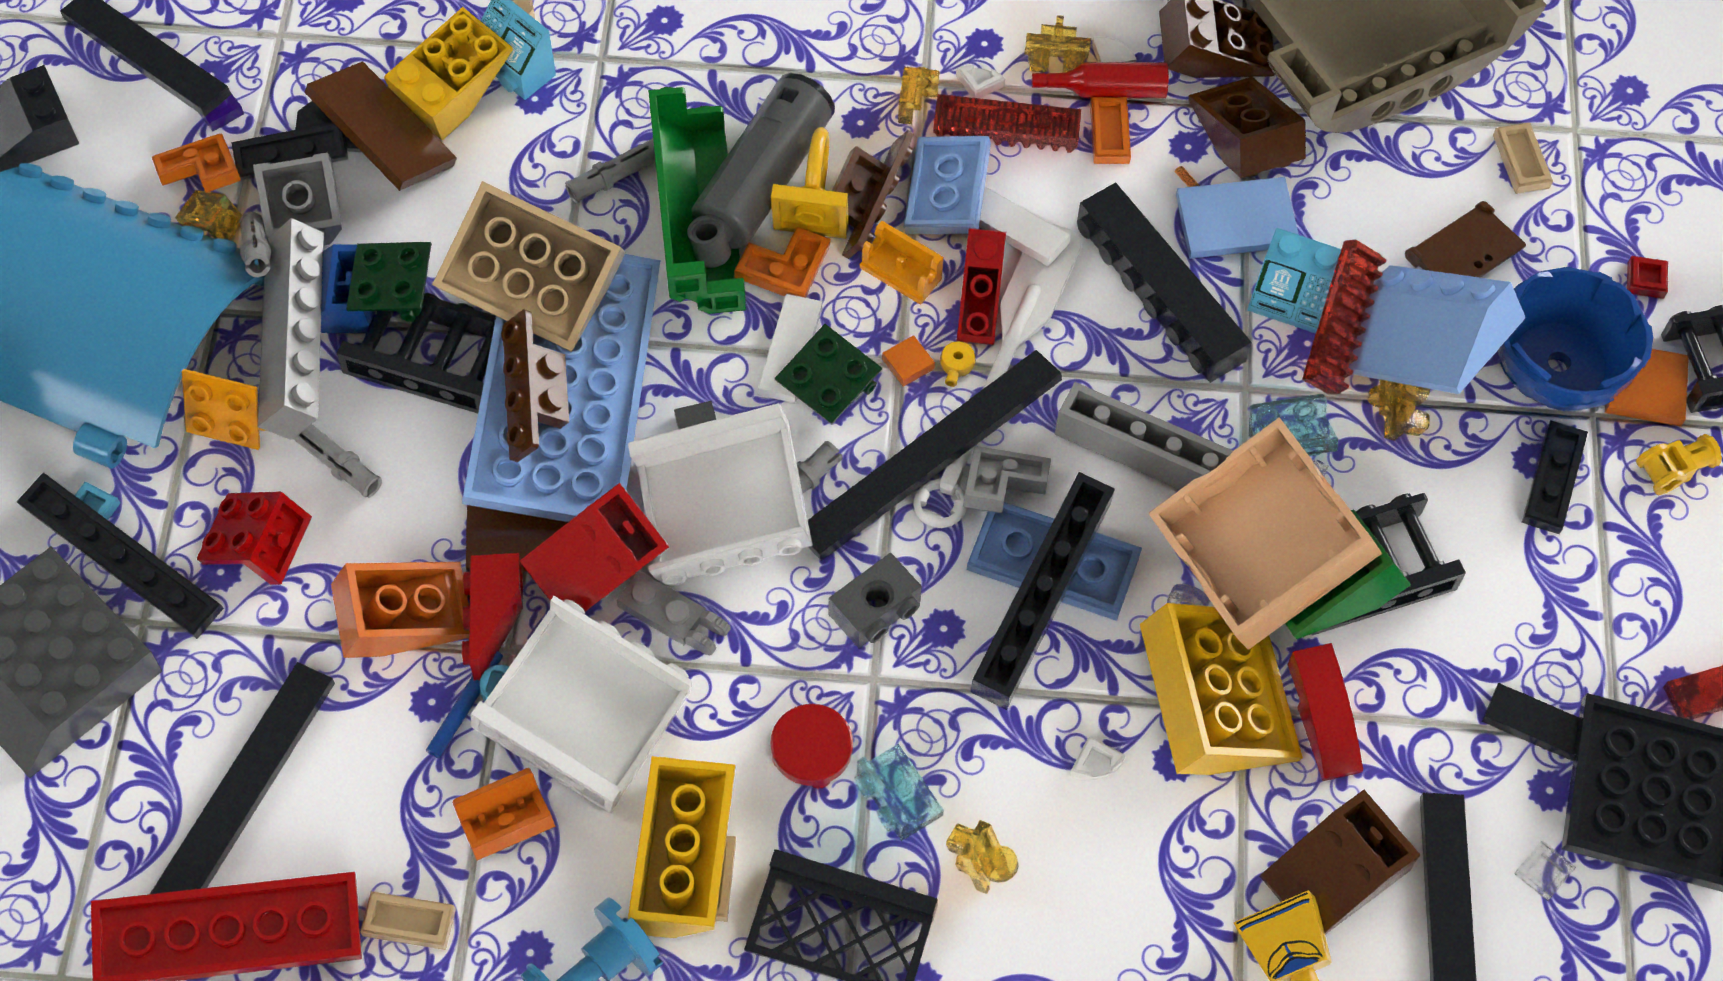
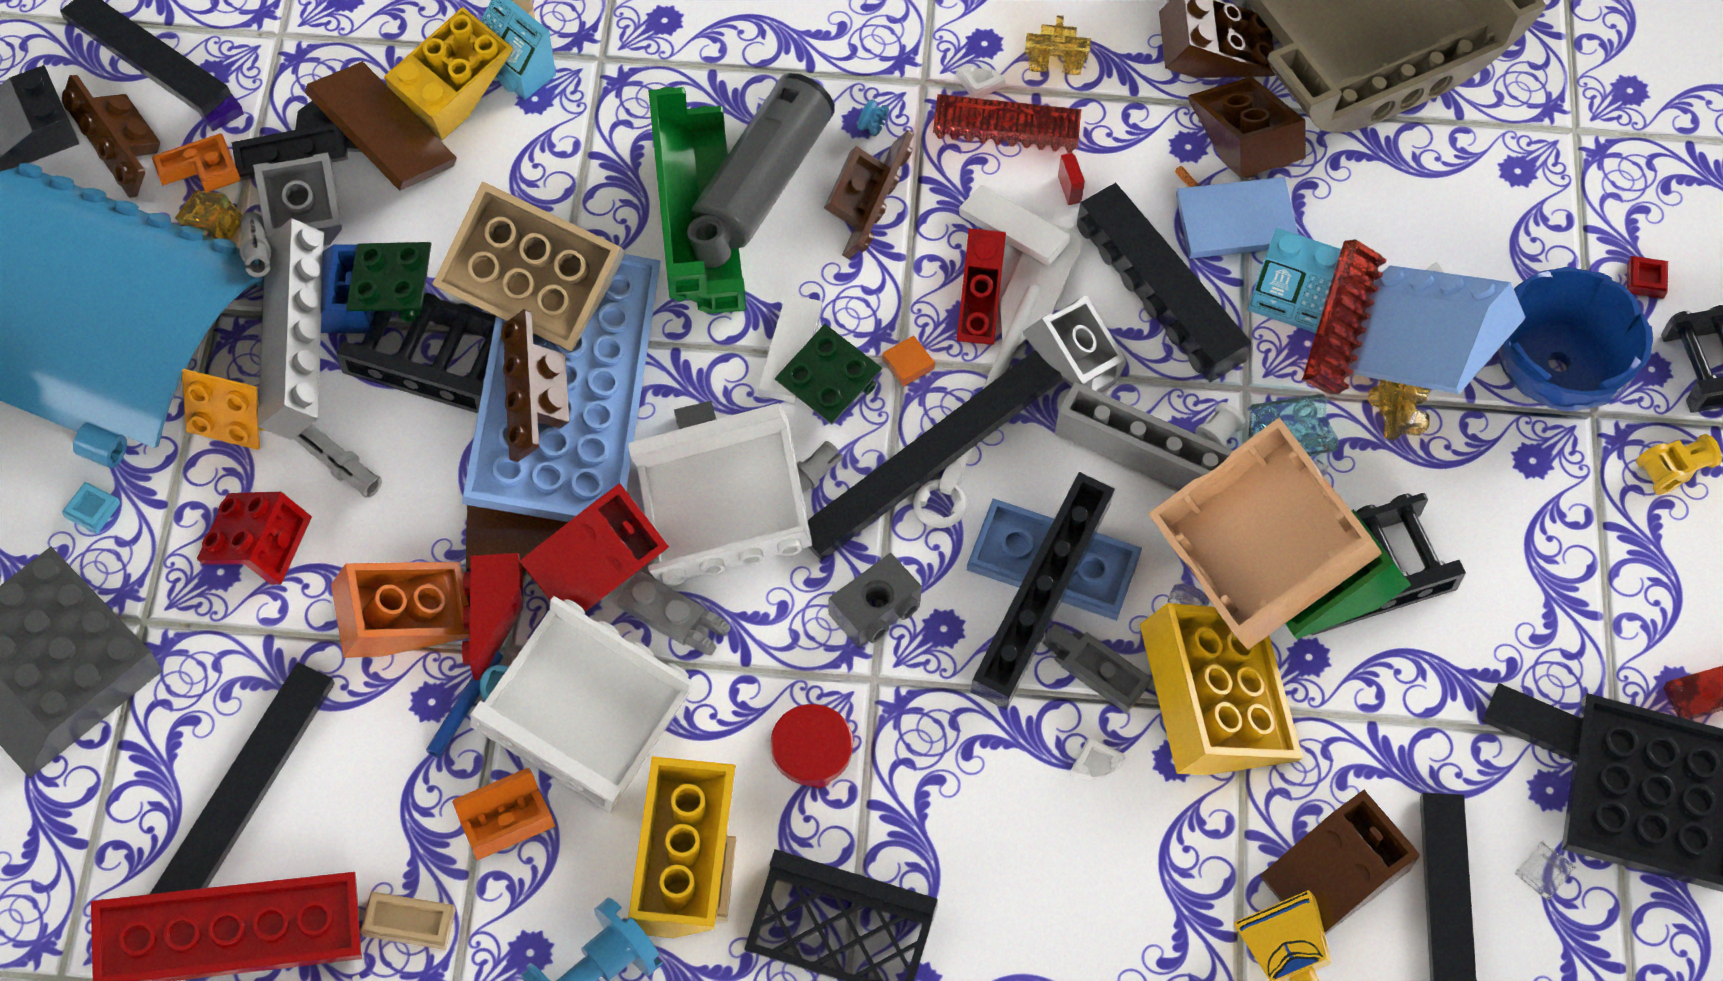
(113, 130): none -> reddish brown bracket
(120, 555): black tile -> none
(606, 174): light grey pin -> none
(787, 272): orange tile -> none
(811, 204): yellow tile -> none
(872, 117): none -> dark azure bush
(898, 791): clear light blue bracket -> none
(902, 263): light orange hinge -> none
(916, 84): clear yellow bracket -> none
(947, 184): light blue tile -> none
(957, 361): yellow piece -> none
(982, 855): clear yellow hips -> none
(997, 470): light grey plate -> none
(1071, 178): none -> red tile
(1078, 346): none -> light grey slope
(1098, 667): none -> dark grey hinge
(1110, 79): red piece -> none
(1110, 130): orange tile -> none
(1111, 50): white tile -> none
(1222, 424): none -> white bush
(1326, 711): red slope -> none
(1466, 244): reddish brown door -> none
(1522, 158): tan tile -> none
(1554, 477): black tile -> none
(1656, 391): orange tile -> none

